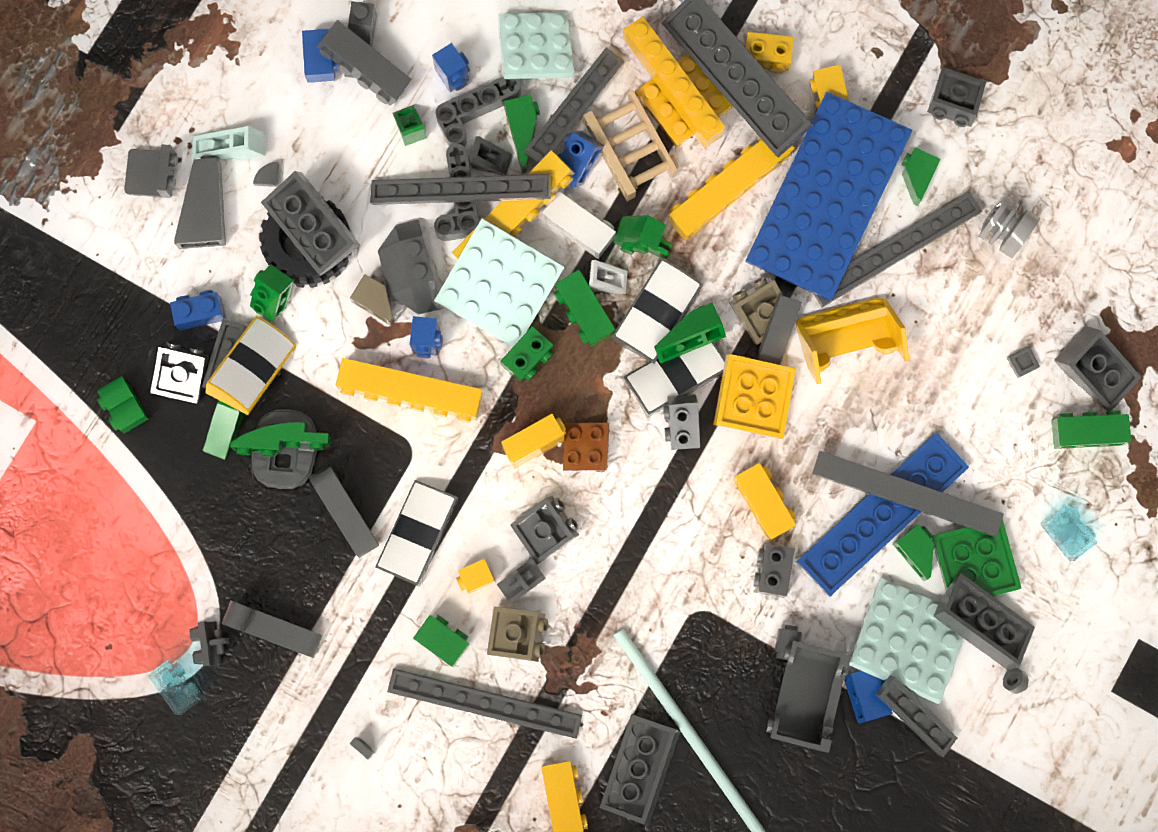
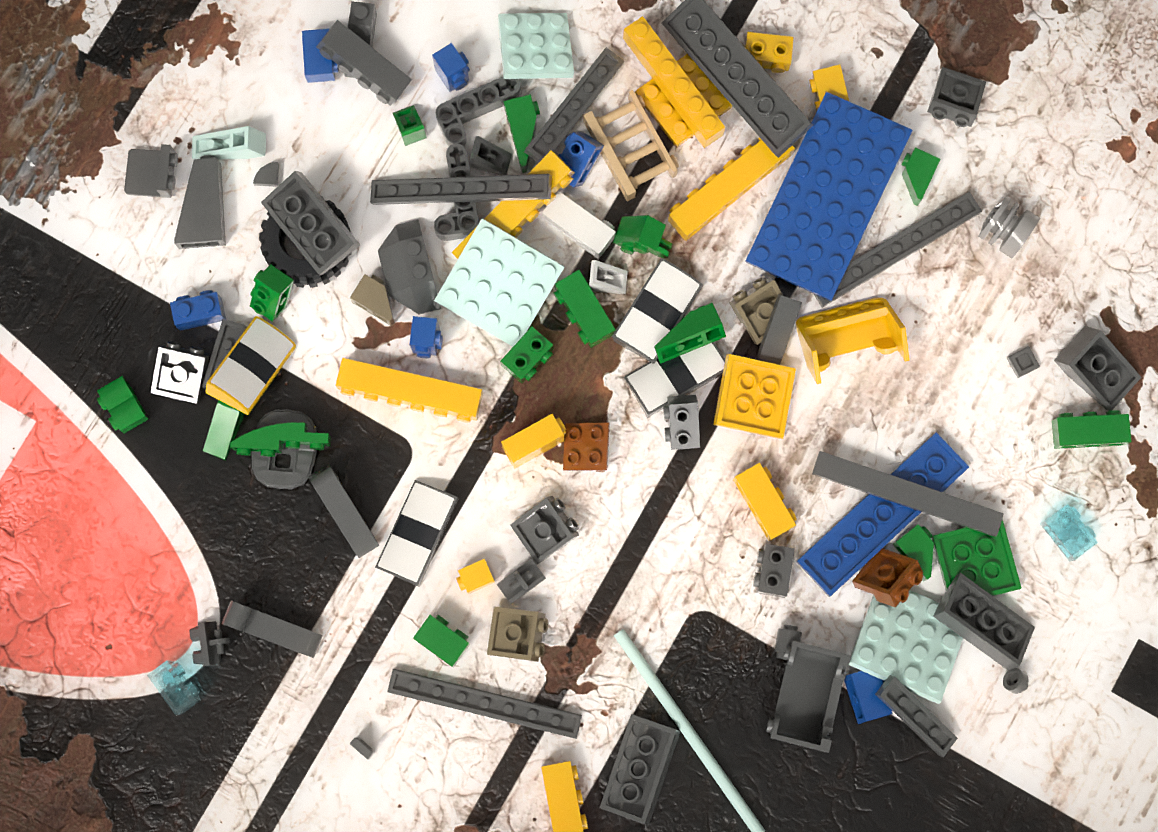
(889, 577): none -> dark orange plate

